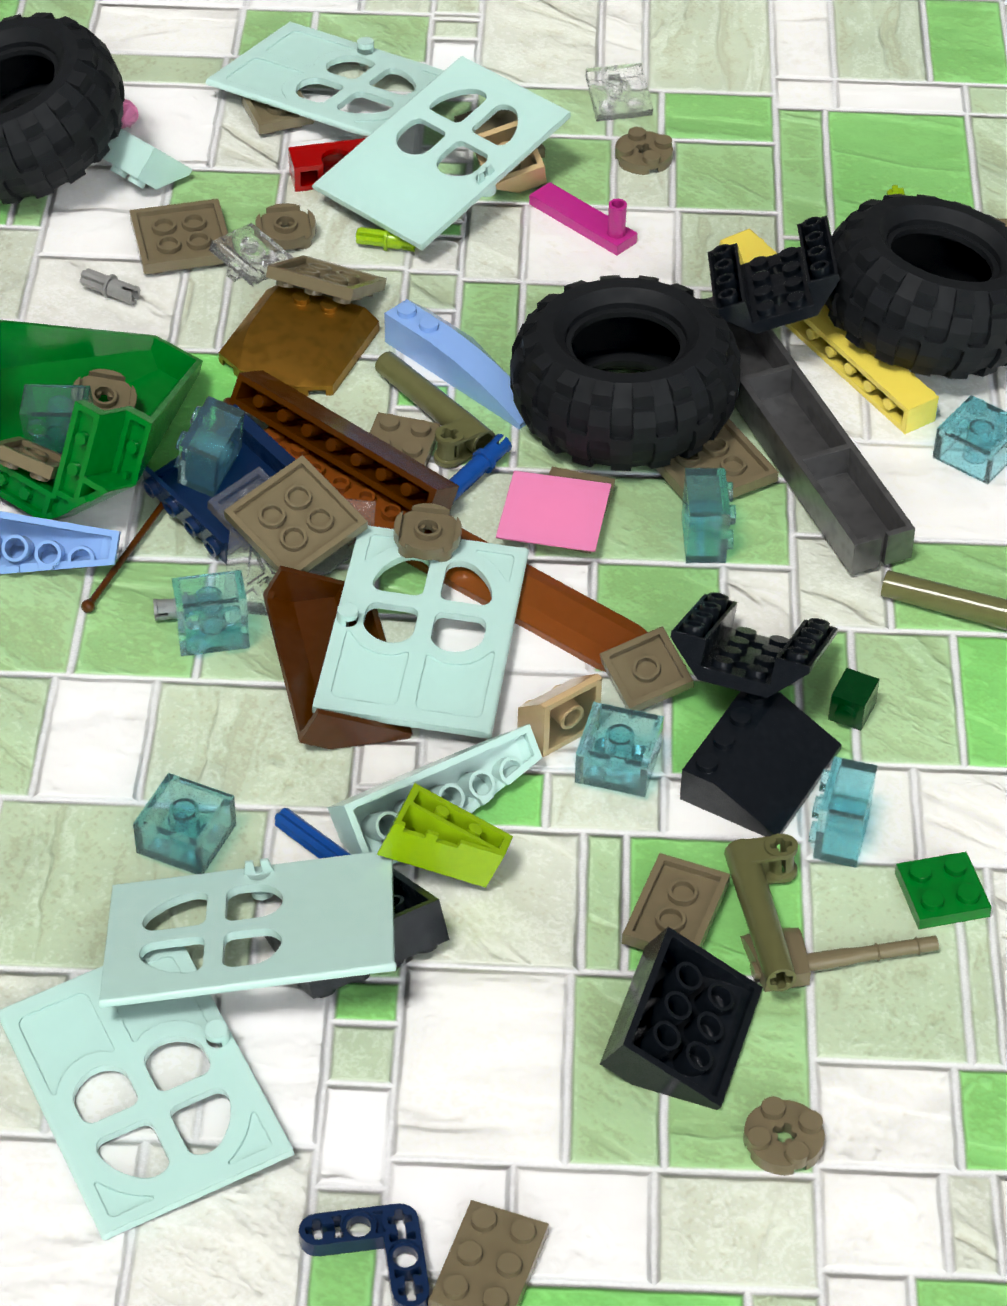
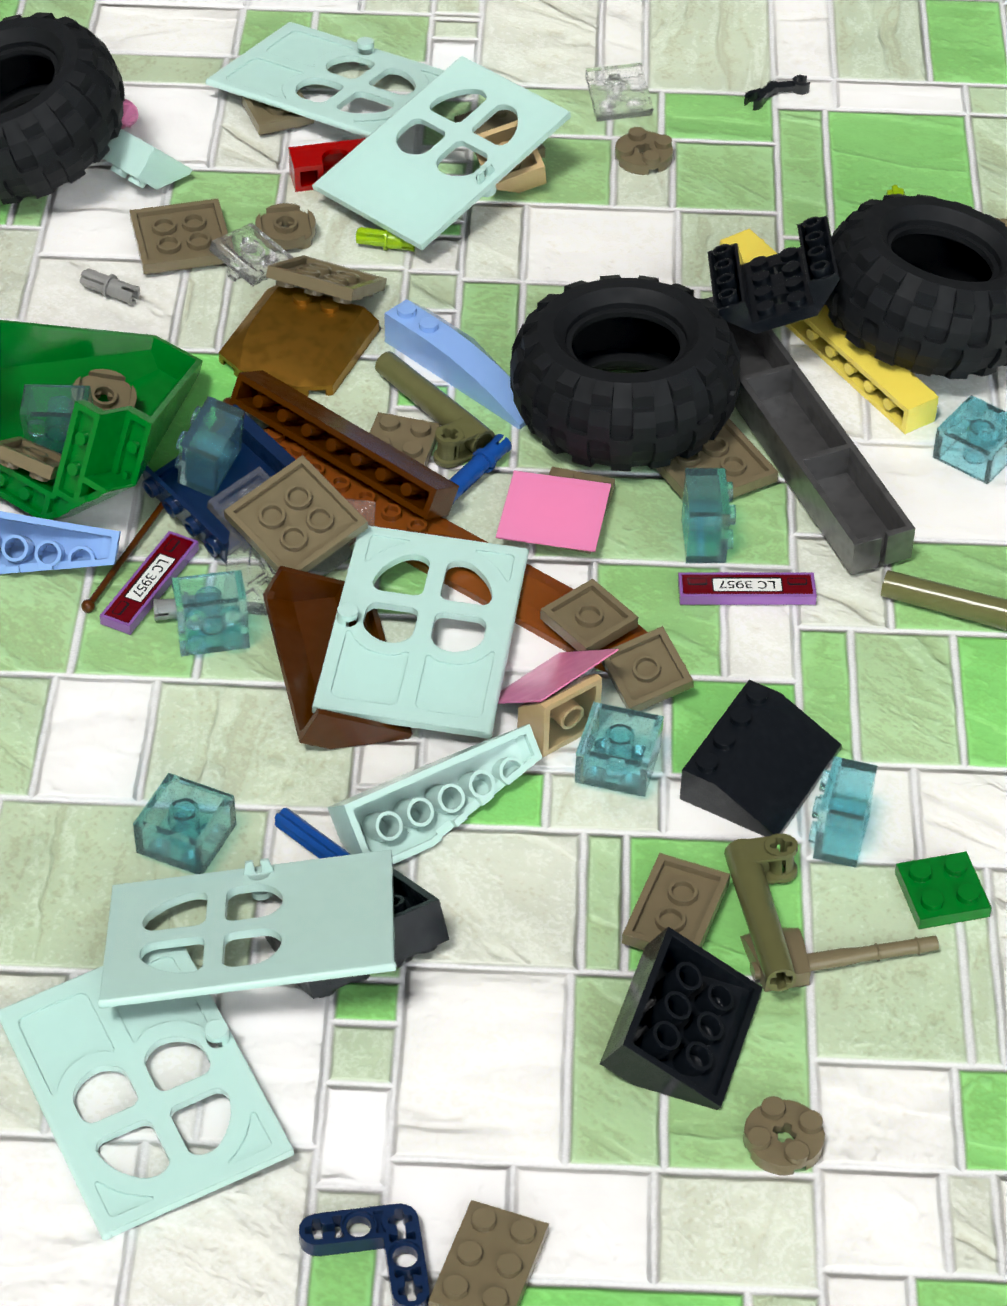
(149, 582): none -> tile
(416, 544): dark tan plate -> none
(444, 839): lime wedge -> none
(552, 676): none -> bright pink piece
(589, 617): none -> dark tan plate
(596, 226): dark pink piece -> none
(739, 655): black slope -> none
(746, 588): none -> tile
(760, 96): none -> black piece
(853, 699): dark green brick -> none

